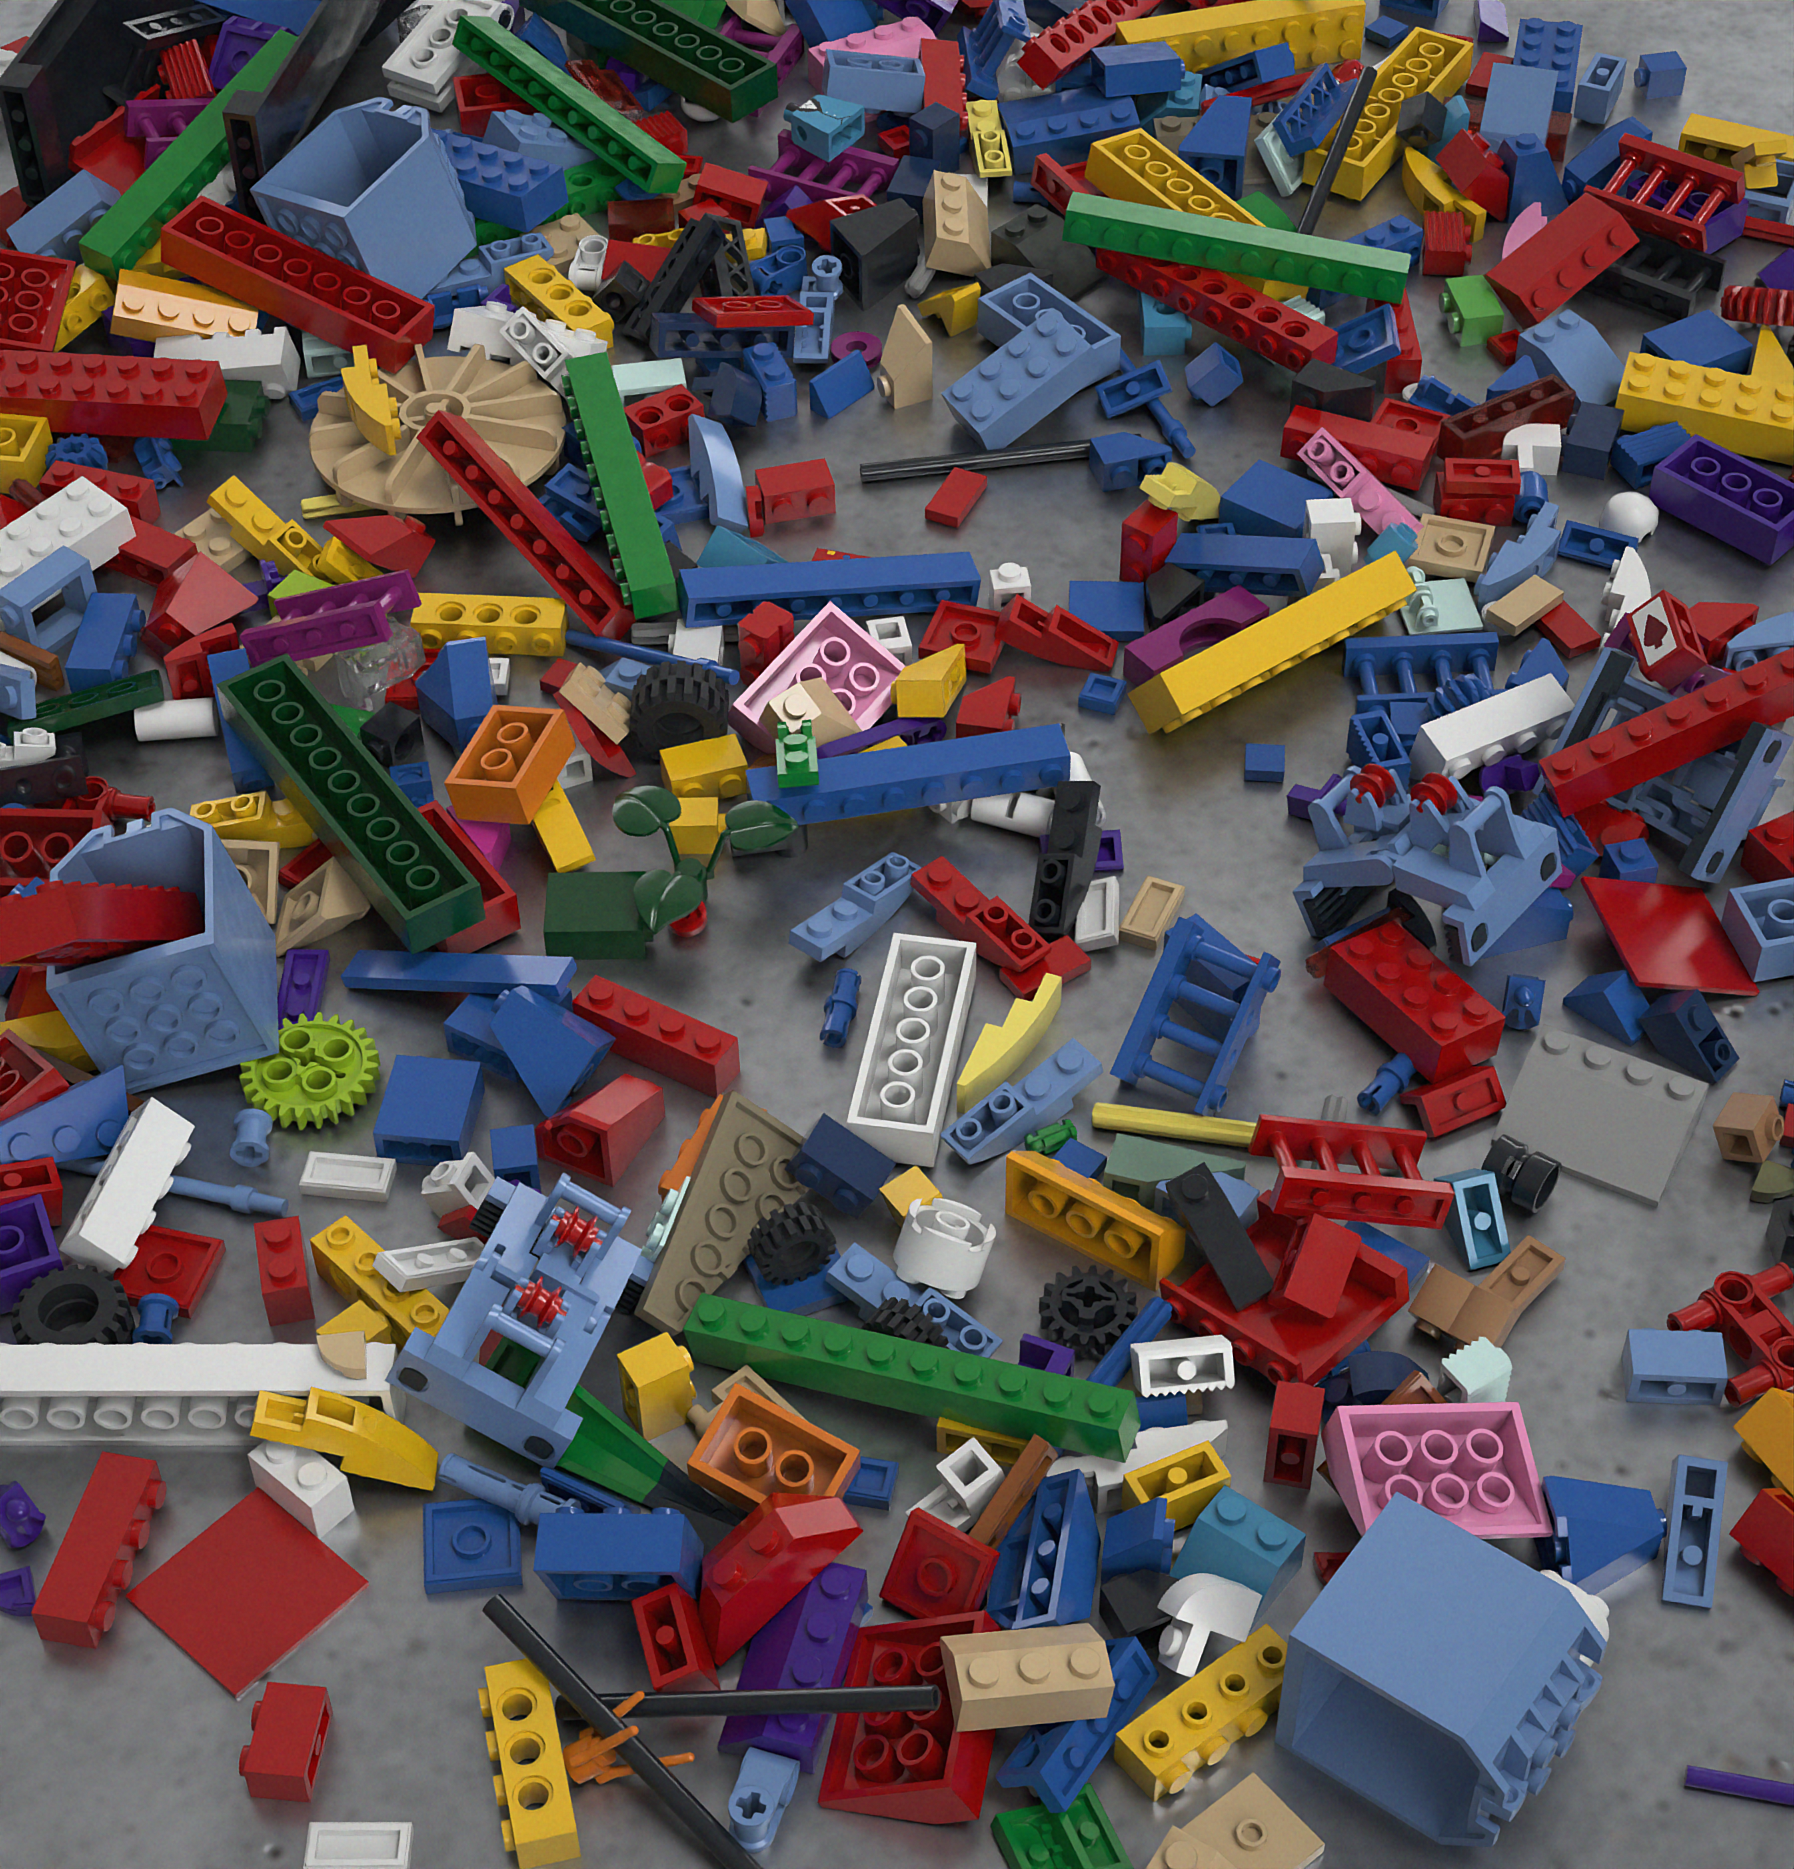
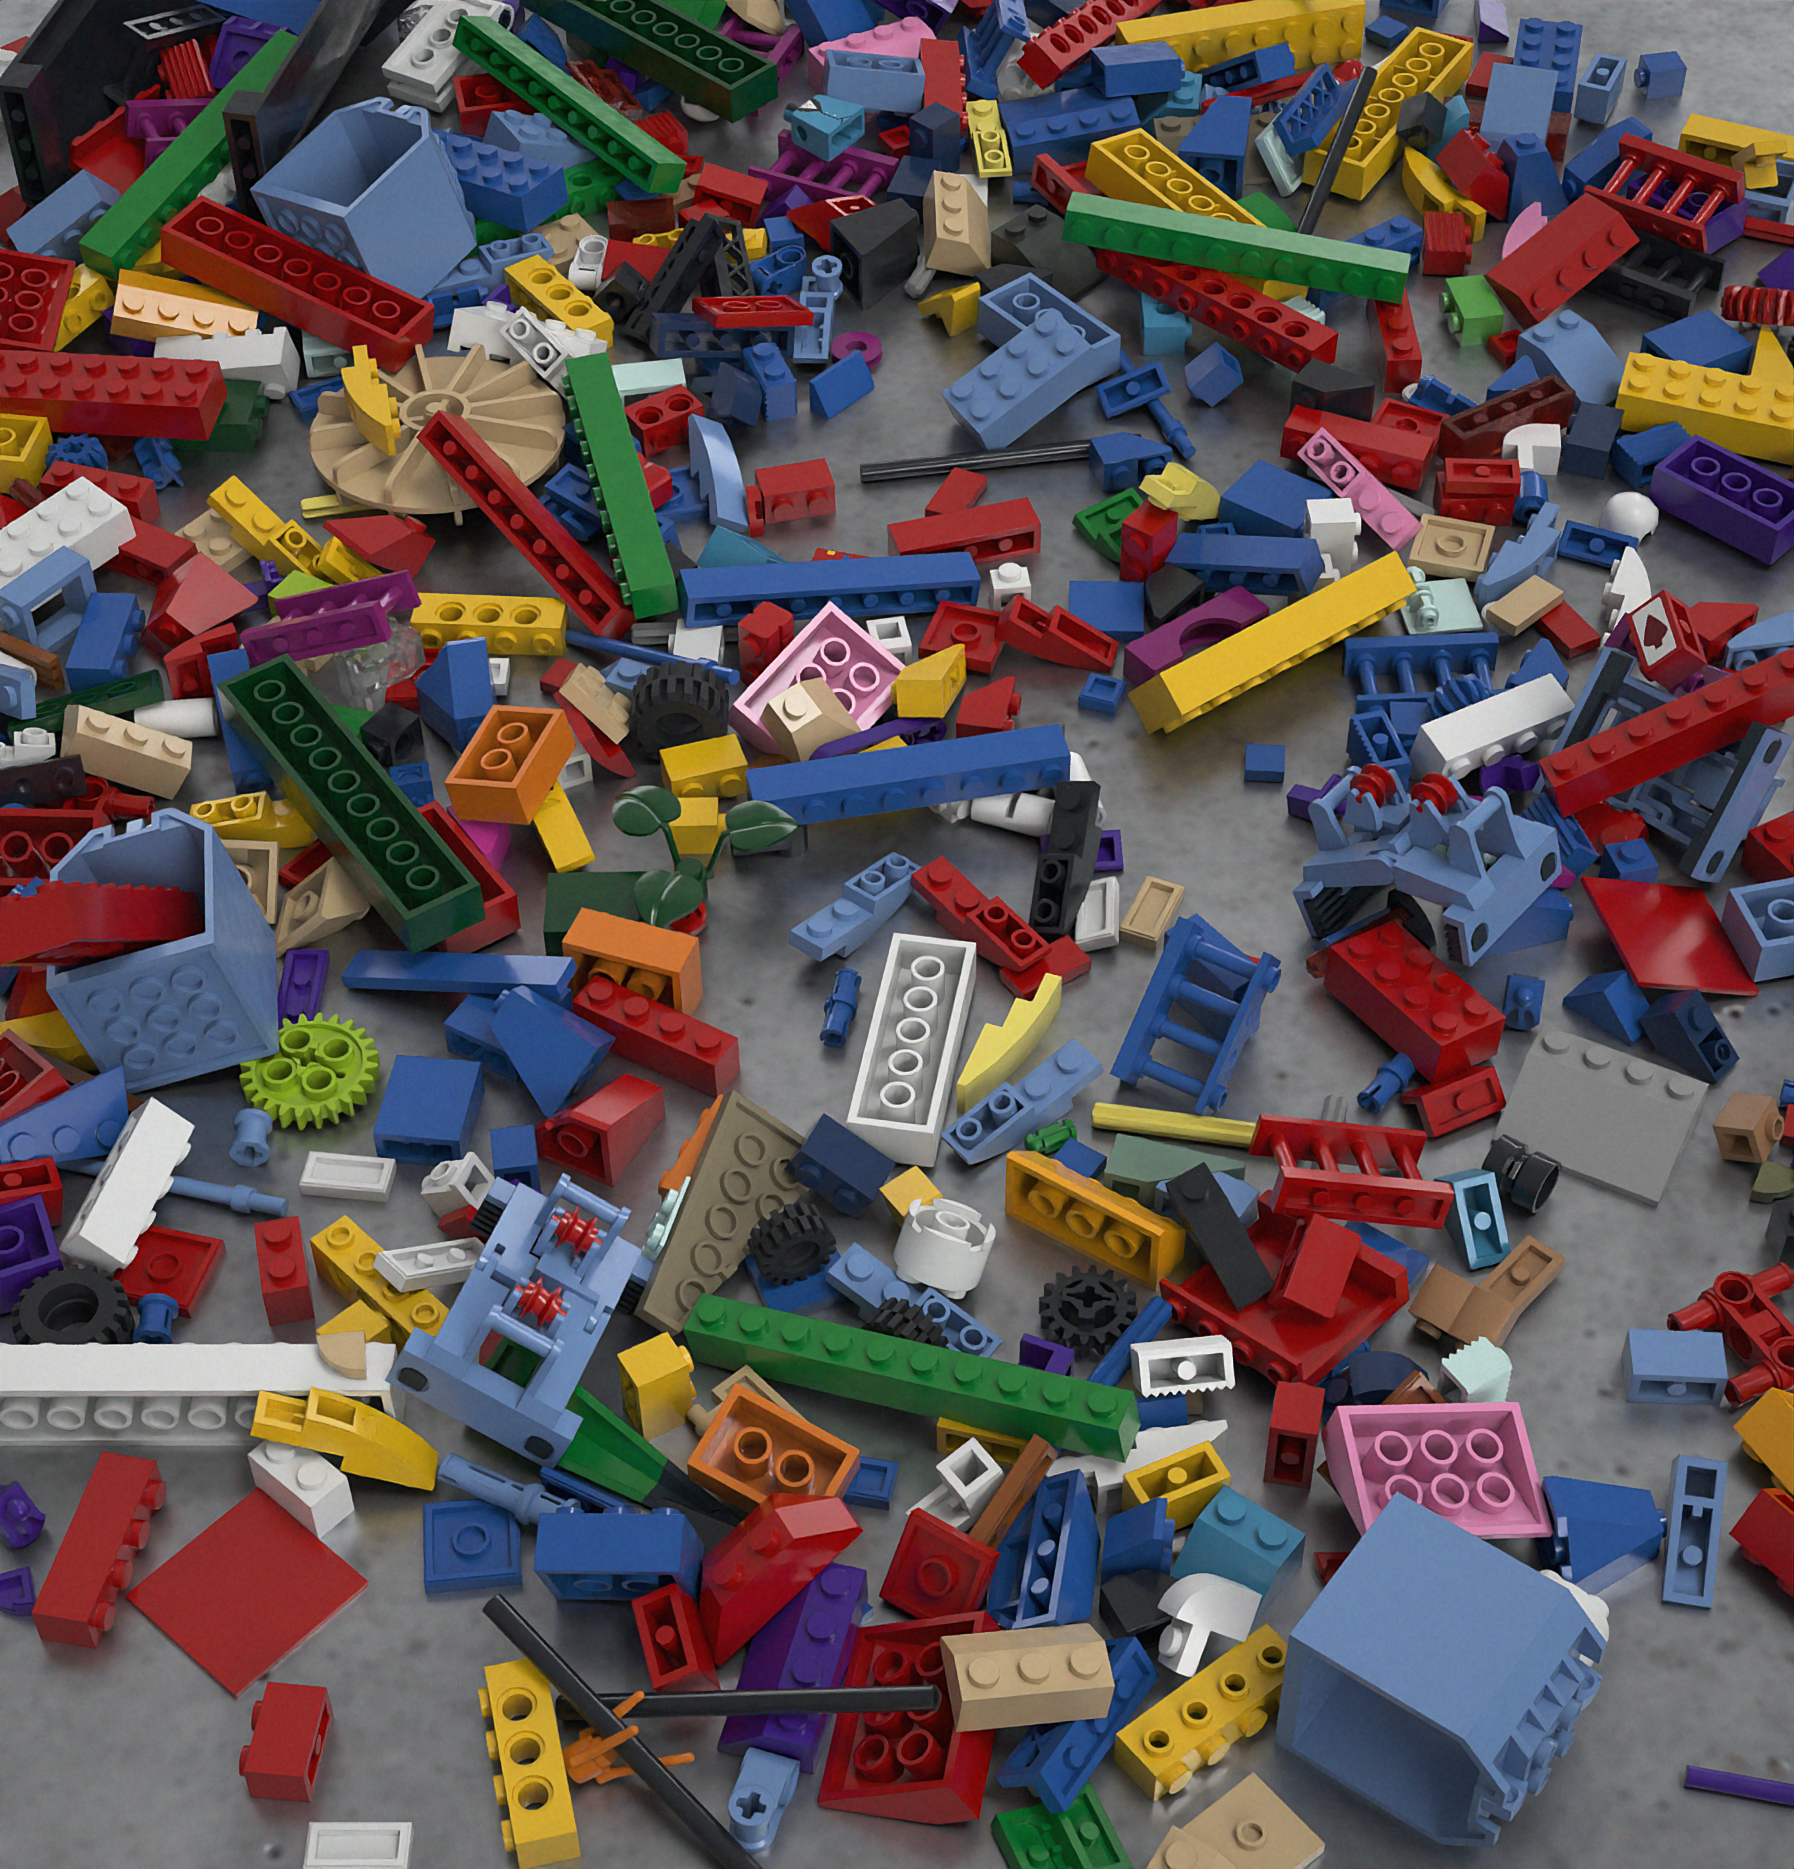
(126, 751): none -> tan slope
(635, 956): none -> orange brick
(796, 756): green hinge -> none
(906, 362): tan slope -> none
(985, 531): none -> red brick
(1103, 522): none -> green slope
(1367, 340): blue tile -> none
(1393, 538): dark azure brick -> none

